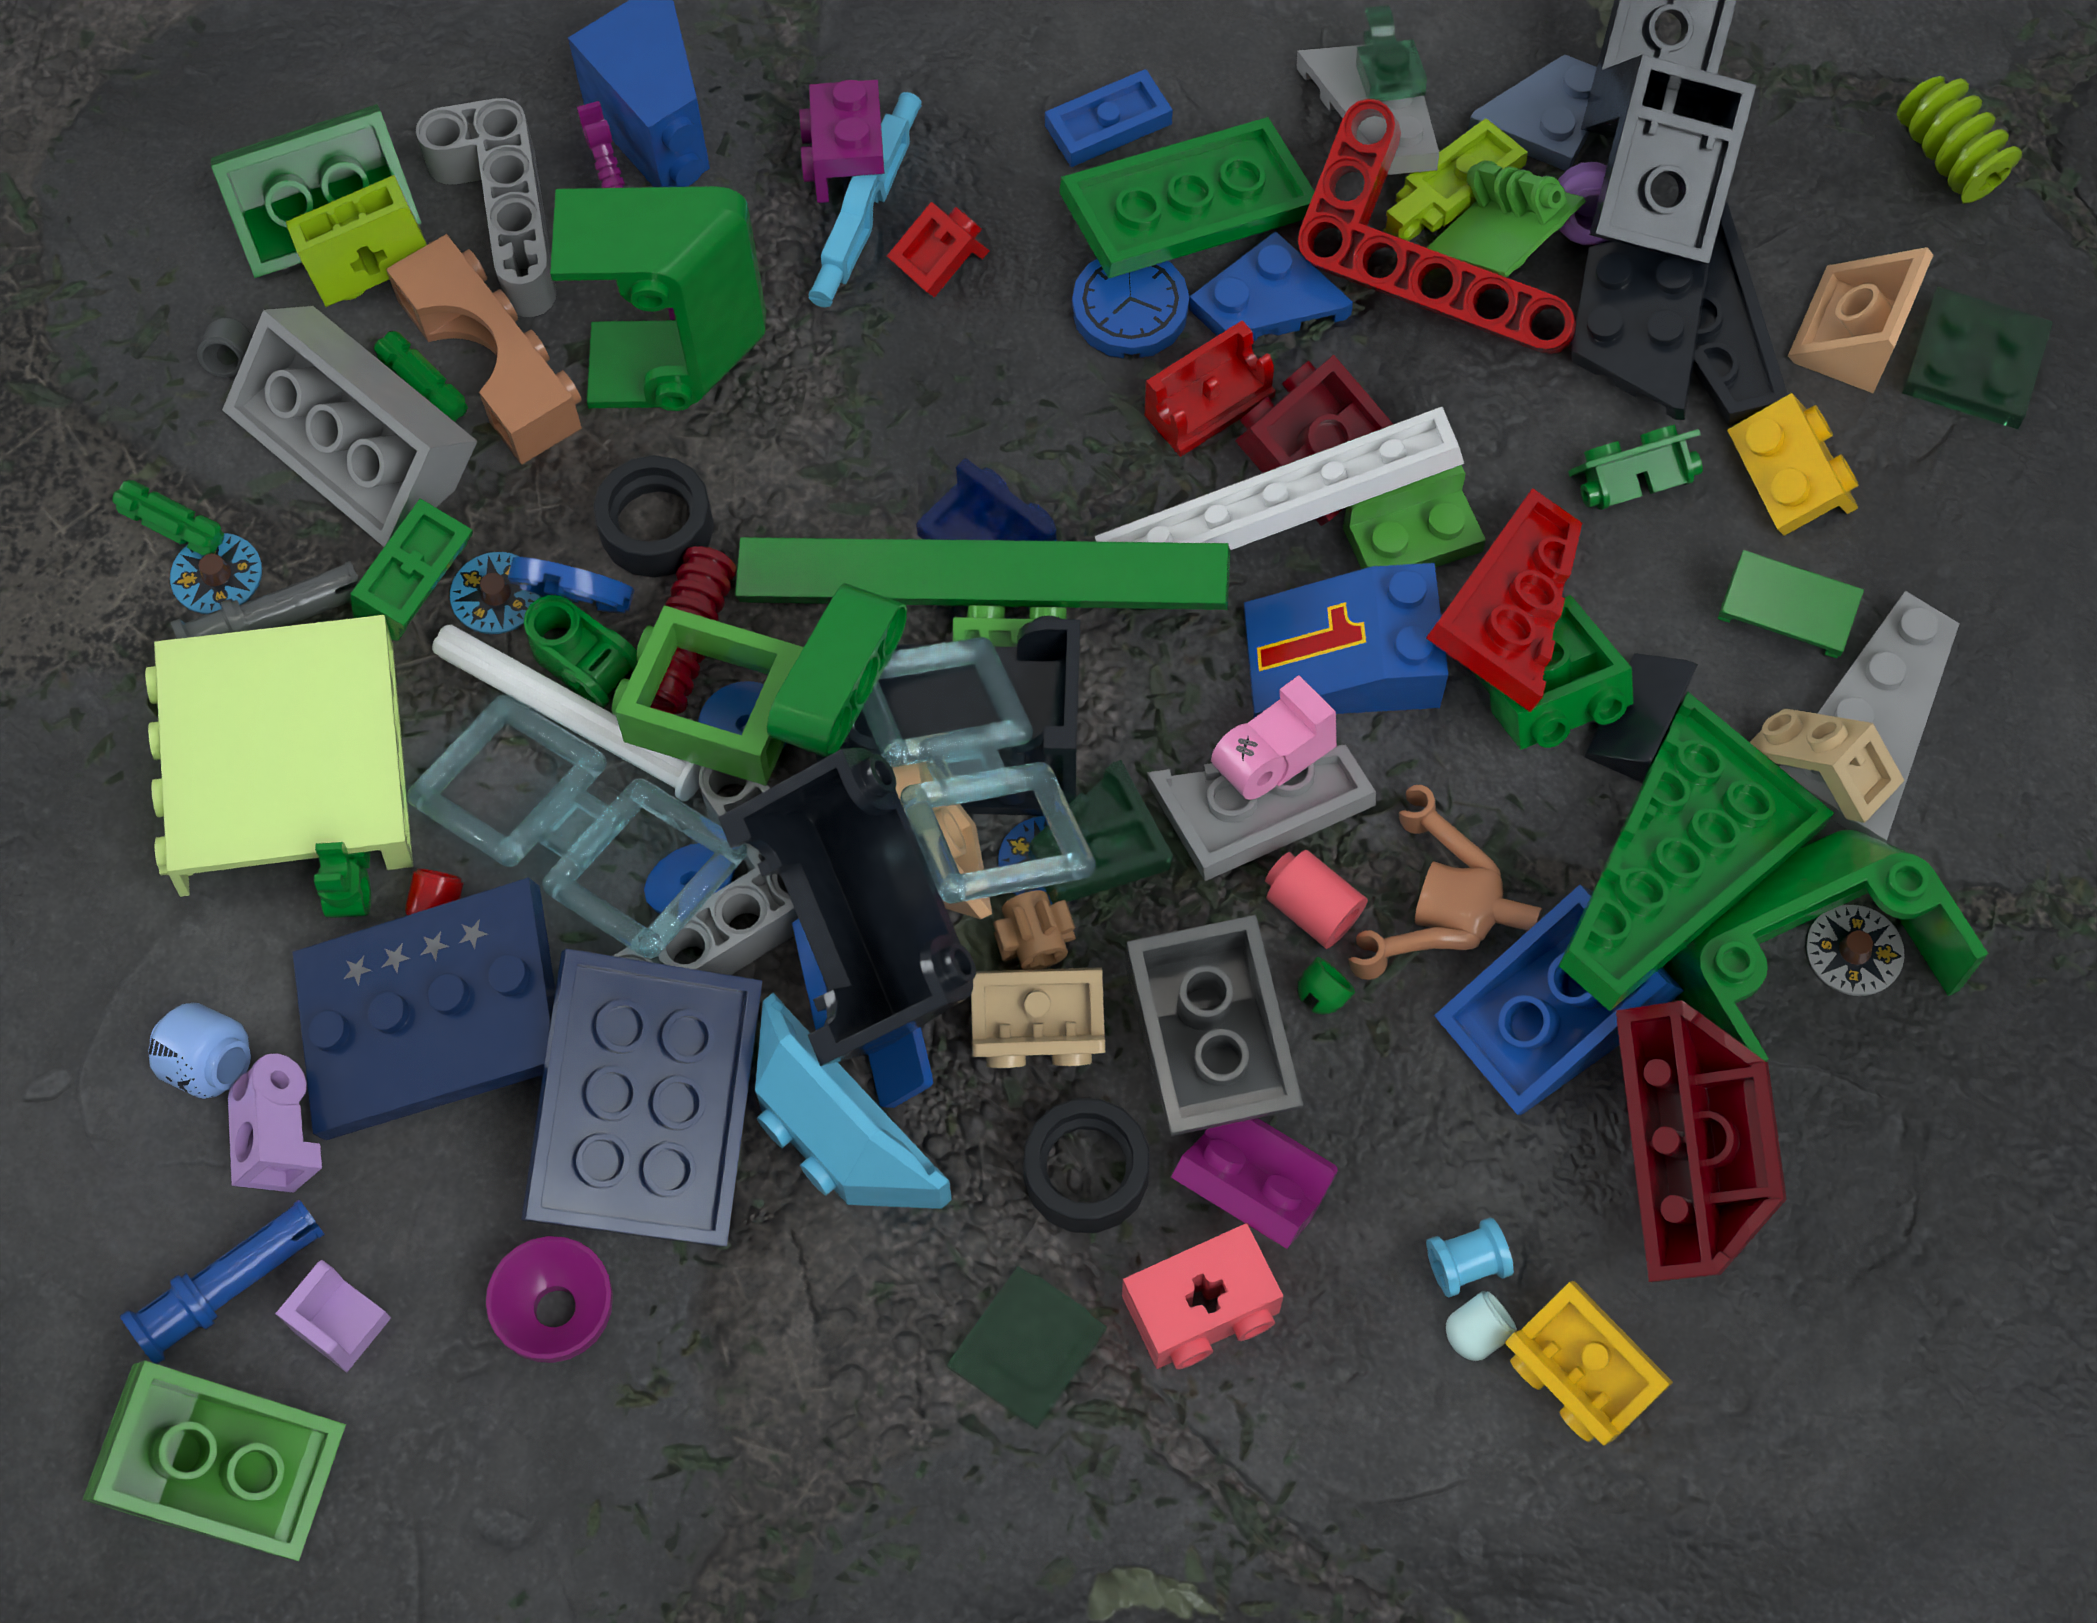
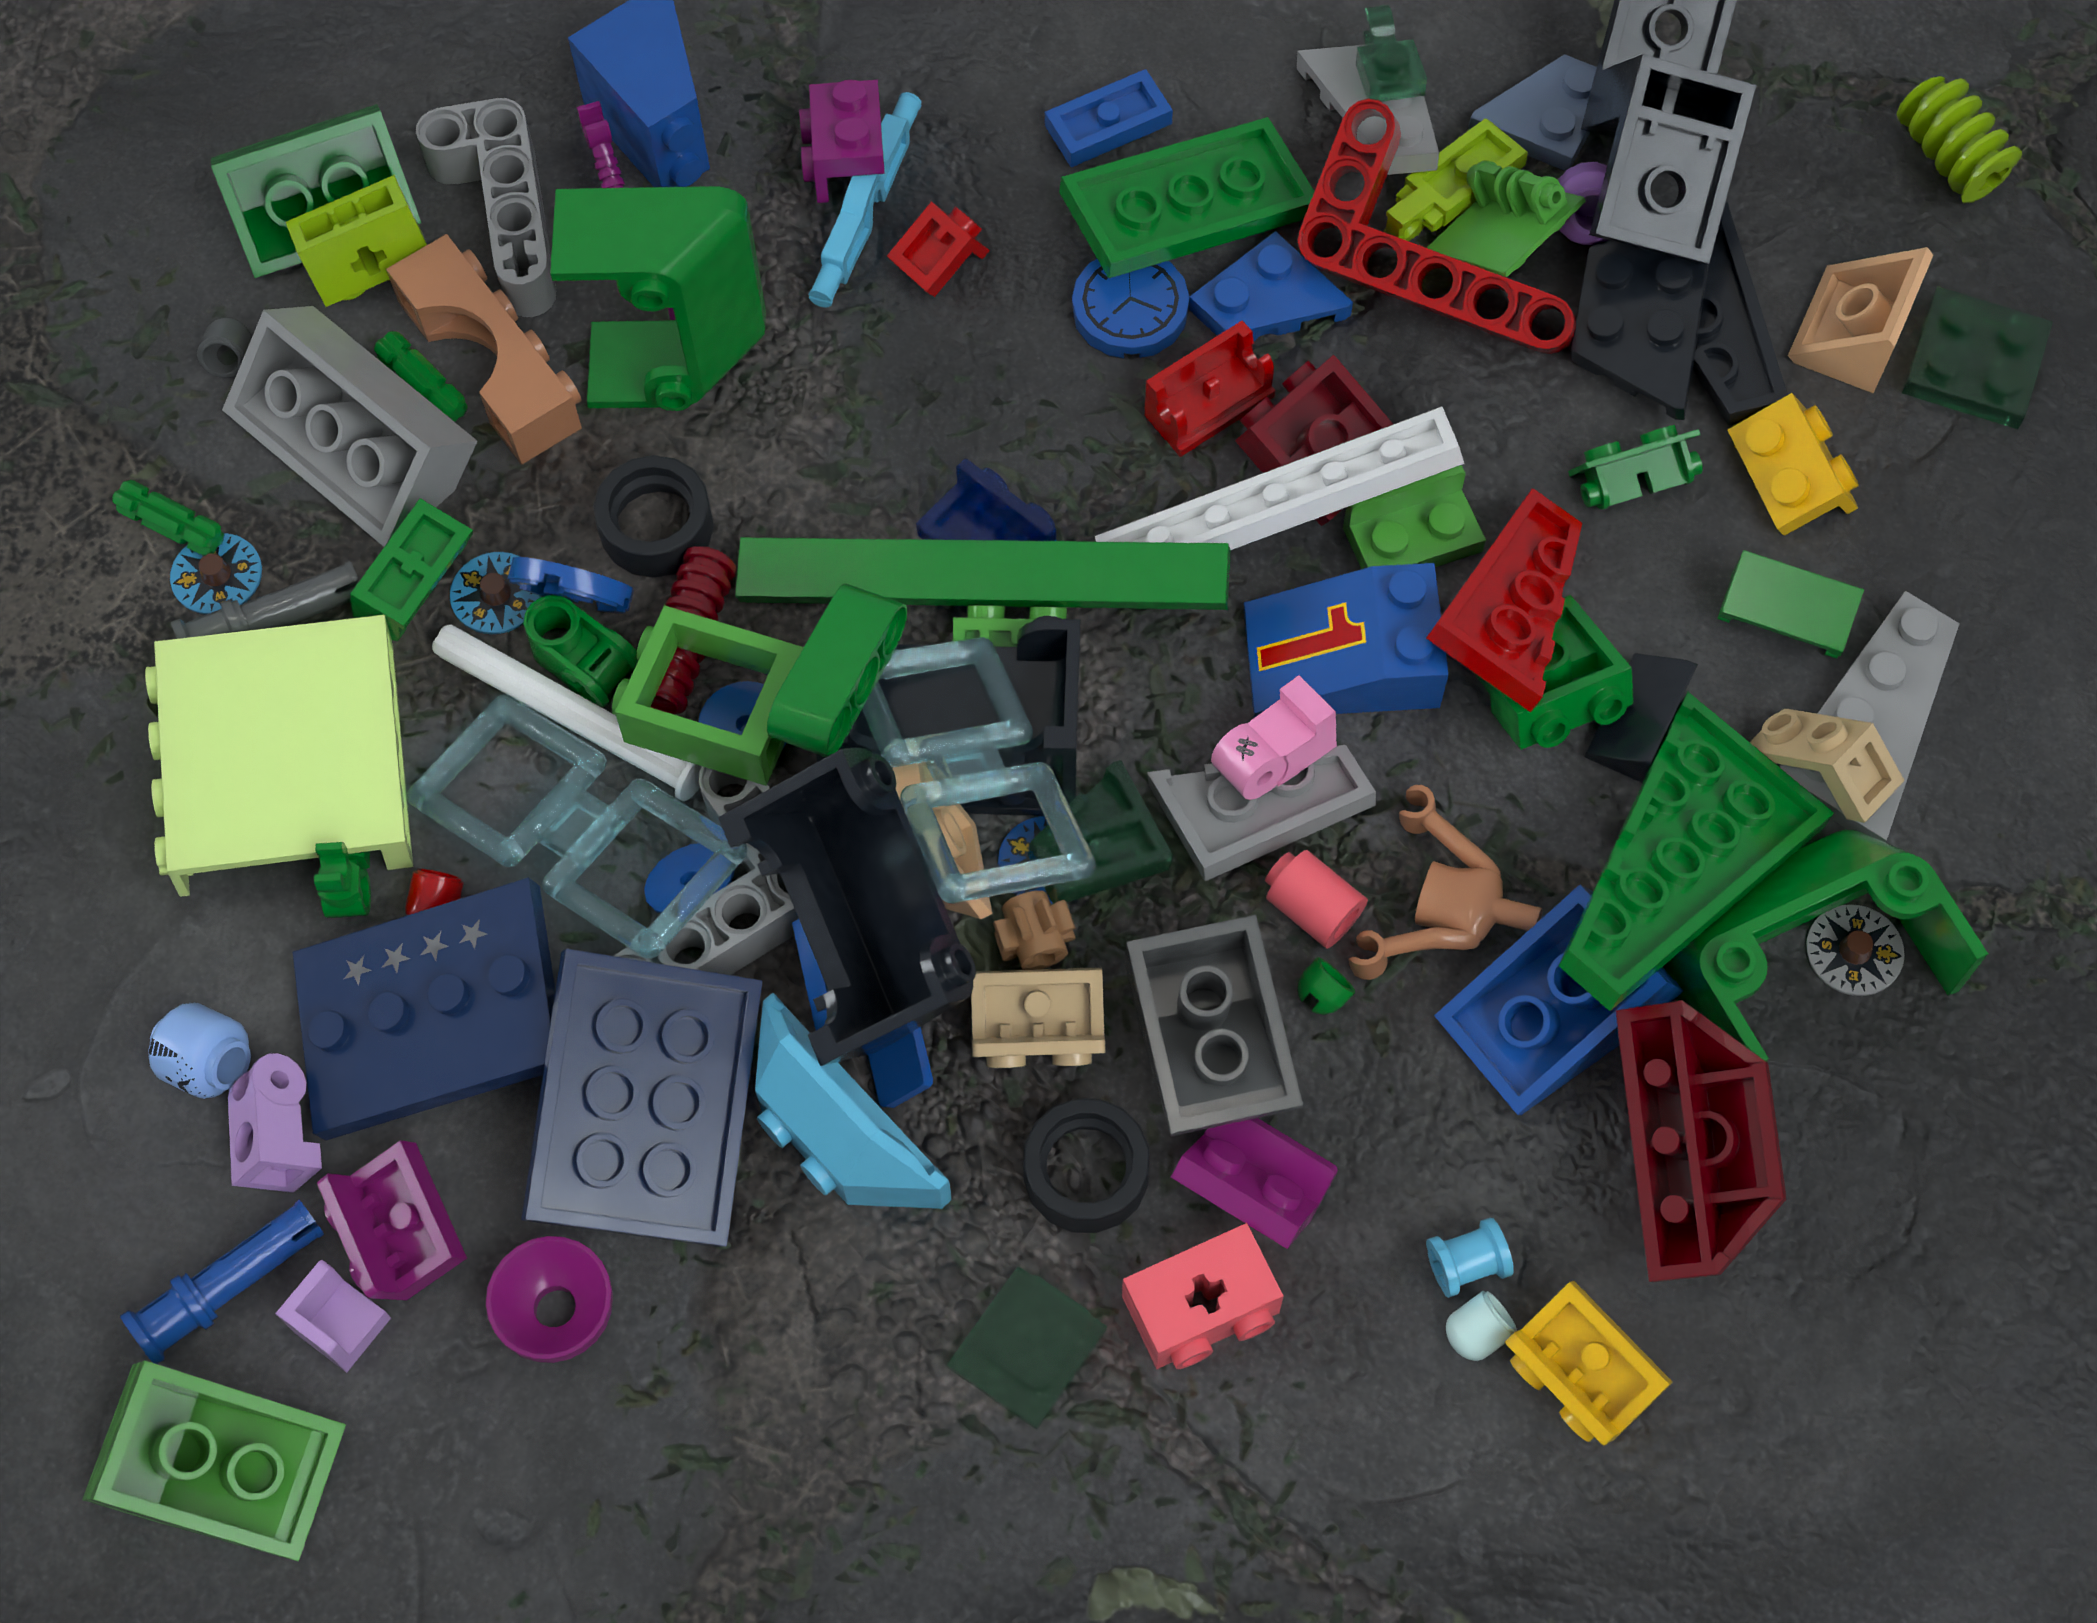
(392, 1224): none -> magenta bracket

